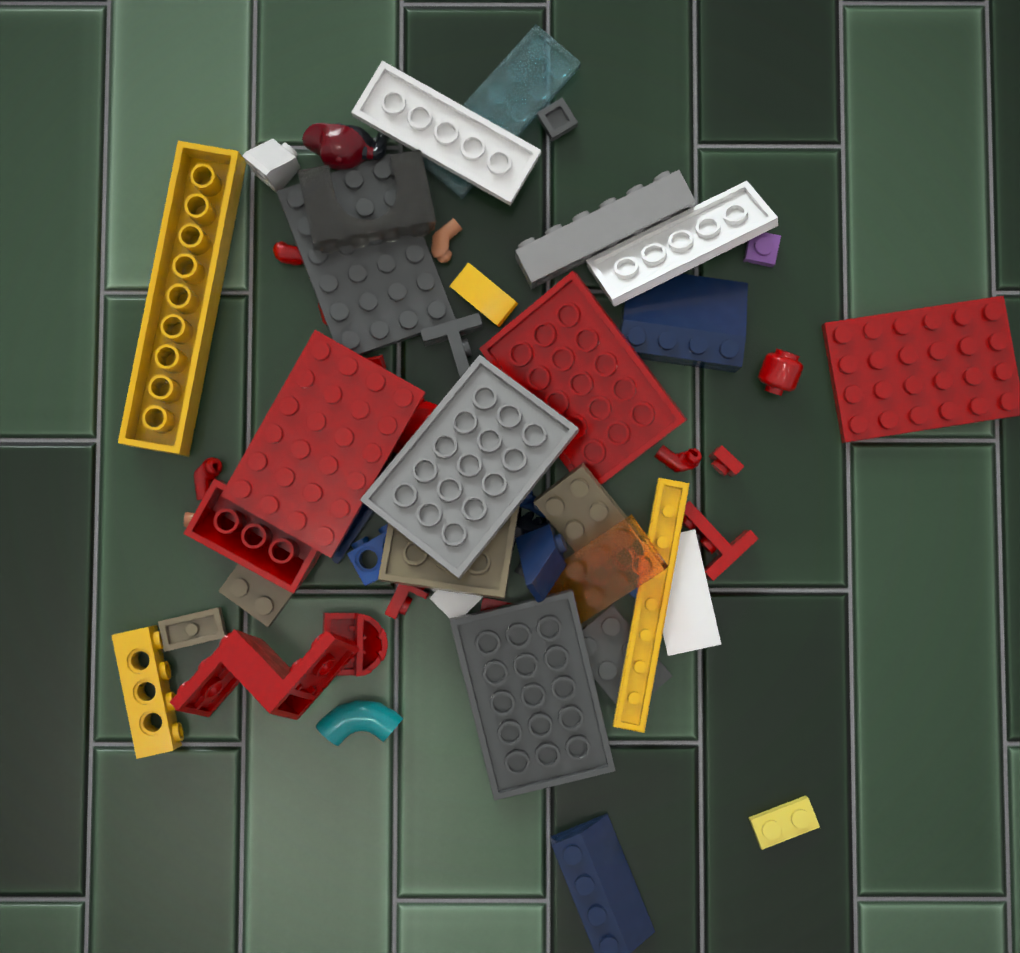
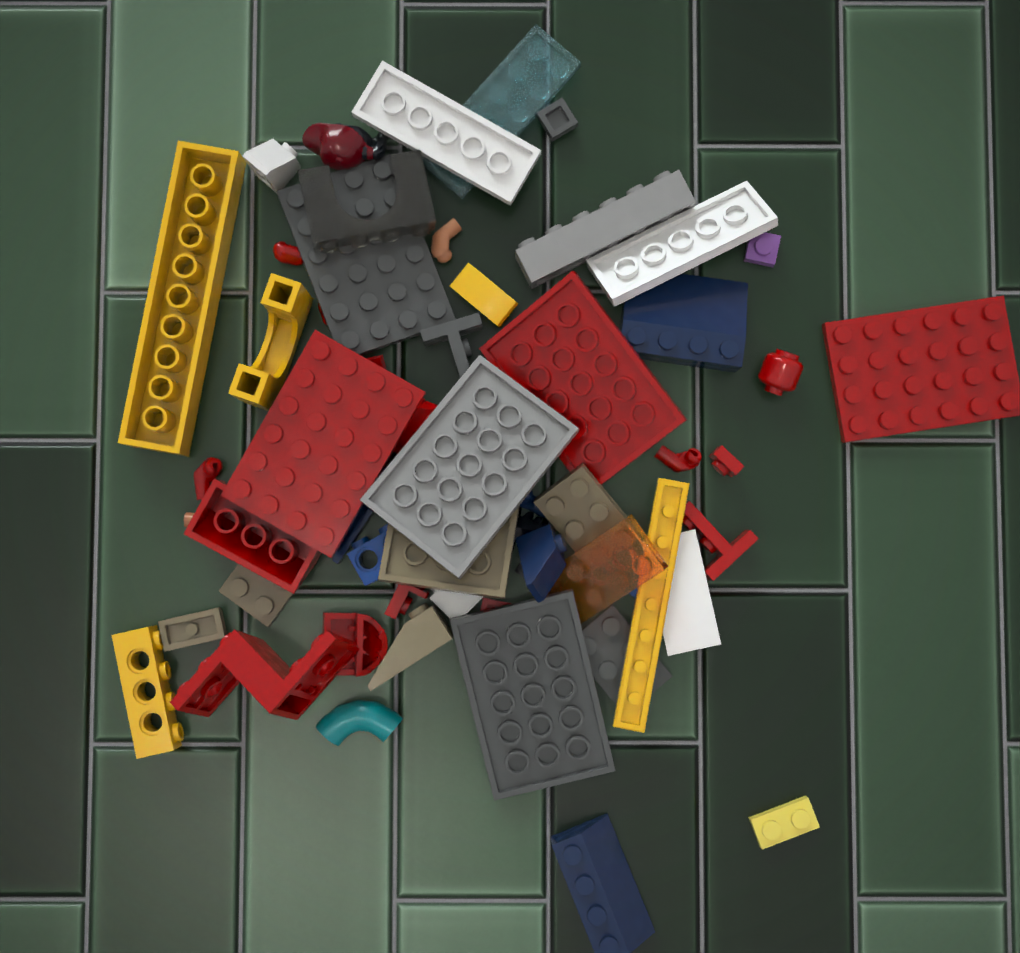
(288, 310): none -> yellow arch
(415, 640): none -> dark tan slope

